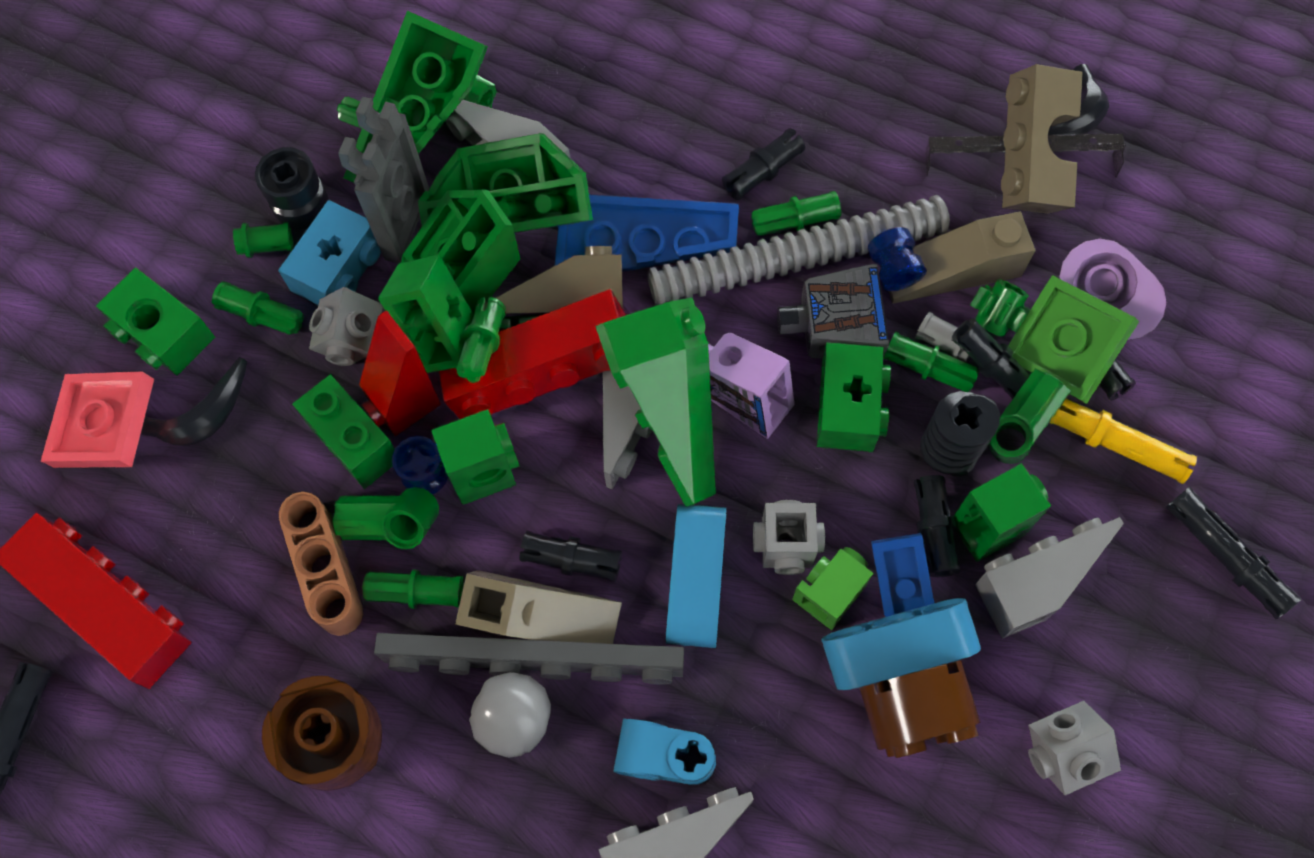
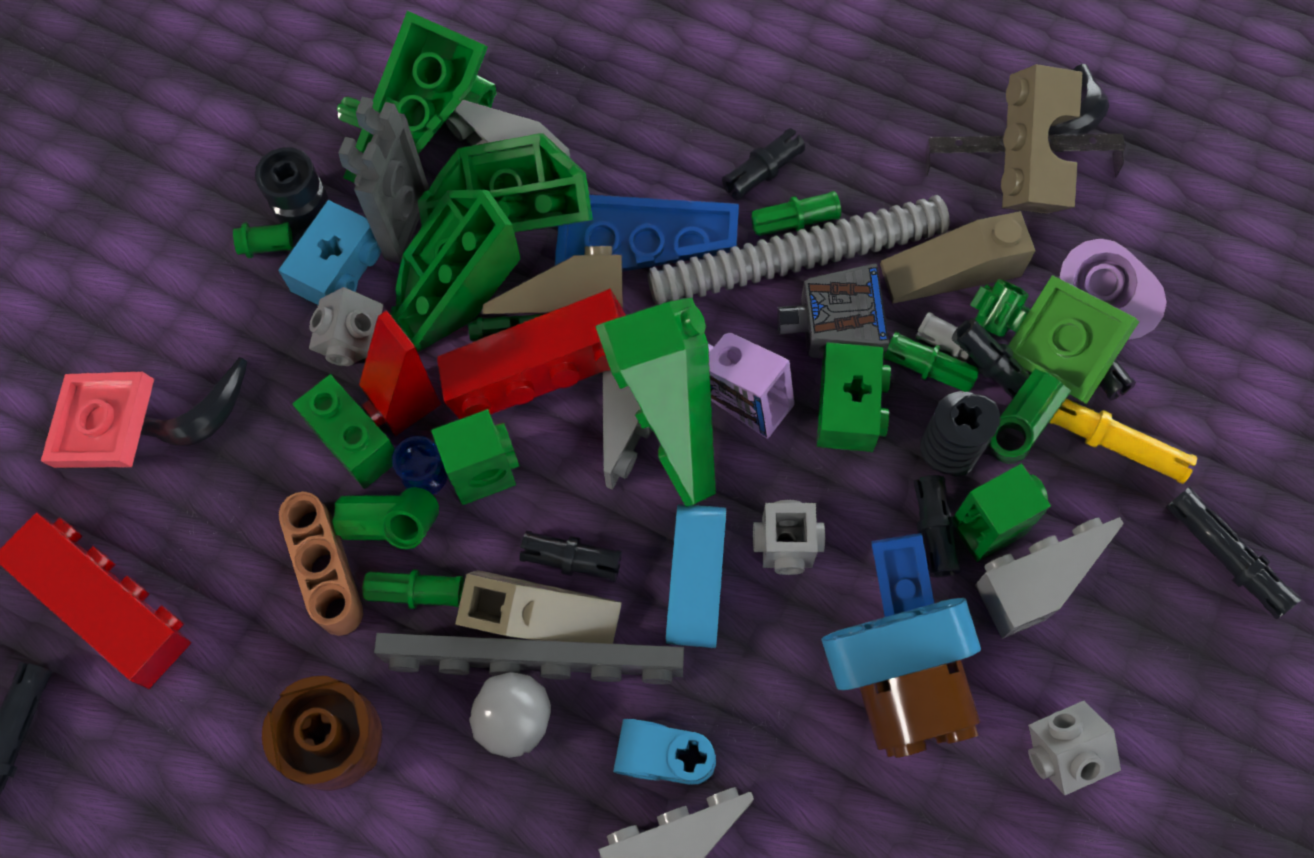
(141, 302): green brick -> none
(257, 308): green axle -> none
(428, 310): green brick -> none
(481, 339): green axle -> none
(833, 586): bright green brick -> none
(896, 258): clear blue wheel -> none

